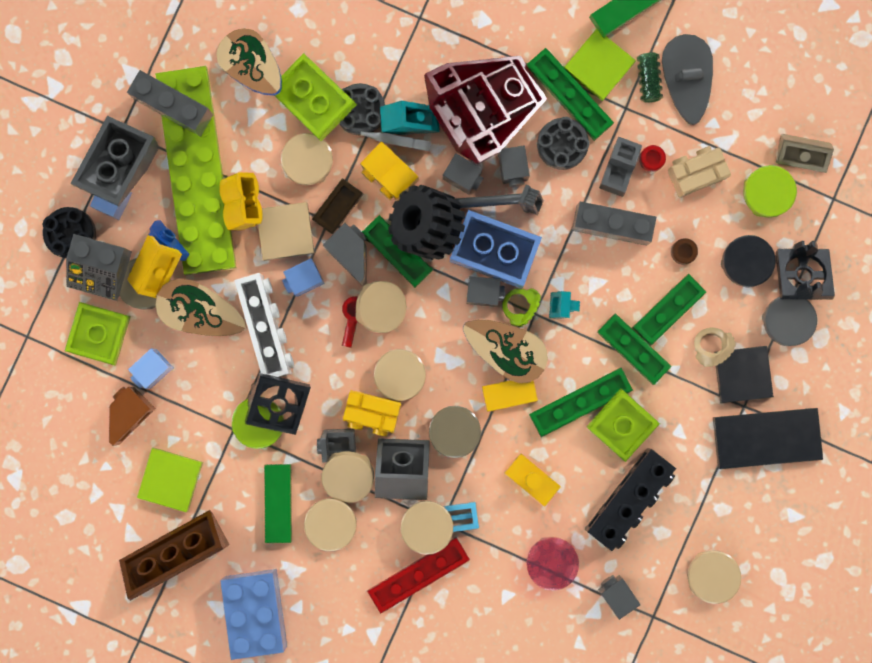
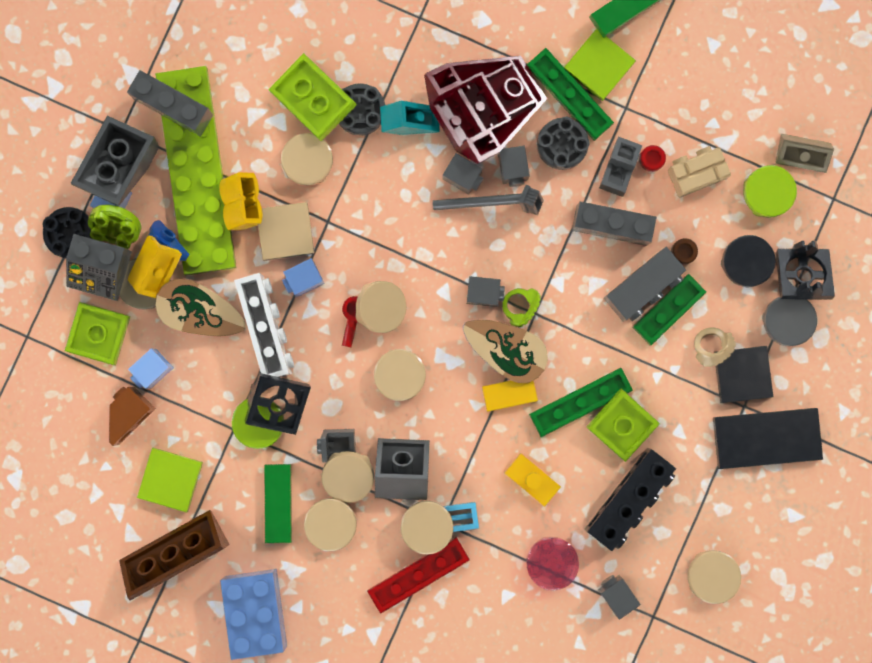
(114, 225): none -> lime tile
(250, 61): shield -> none
(337, 206): dark brown tile -> none
(350, 251): dark grey slope -> none
(371, 412): yellow brick -> none
(388, 171): yellow brick -> none
(398, 140): light grey piece -> none
(410, 266): green tile -> none
(426, 222): black wheel -> none
(454, 431): dark tan tile -> none
(495, 249): medium blue brick -> none
(562, 305): teal tile -> none
(634, 349): green tile -> none
(645, 285): none -> dark grey brick
(649, 77): clear green piece -> none
(688, 75): dark grey shield -> none

